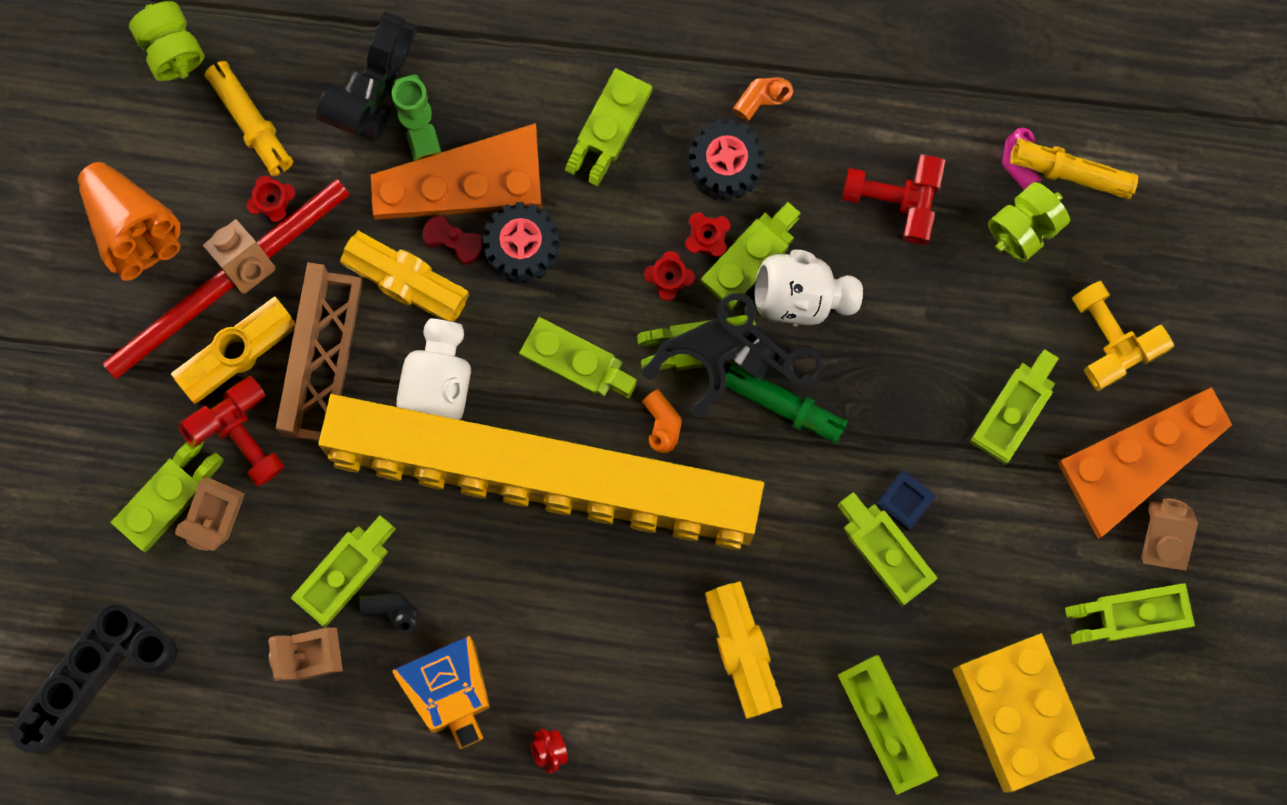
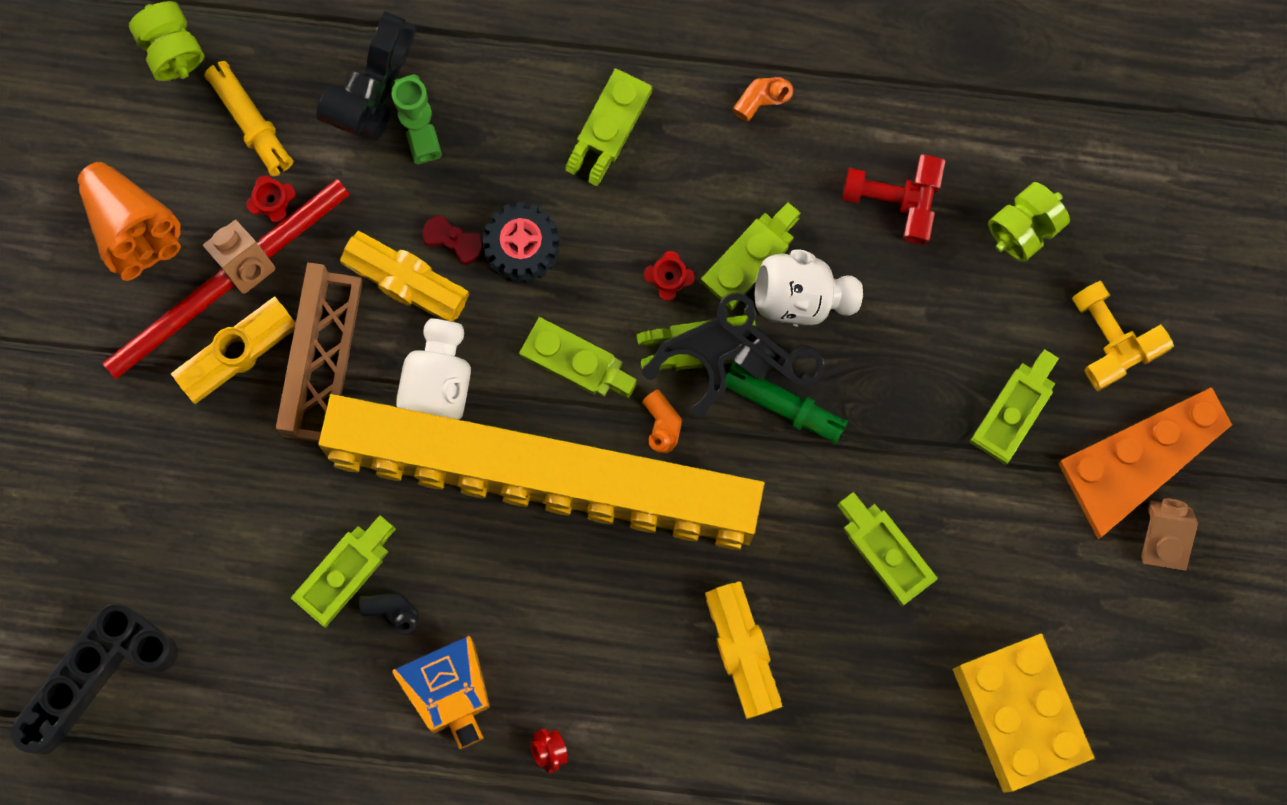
(163, 498): lime hinge -> none
(210, 515): medium nougat bracket -> none
(228, 420): red bar -> none
(305, 655): medium nougat bracket -> none
(463, 179): orange wing -> none
(715, 244): red plate -> none
(724, 145): black wheel -> none
(887, 725): lime plate -> none
(905, 500): dark blue tile -> none
(1022, 175): dark pink arm -> none
(1061, 165): yellow pin -> none
(1135, 614): lime hinge -> none

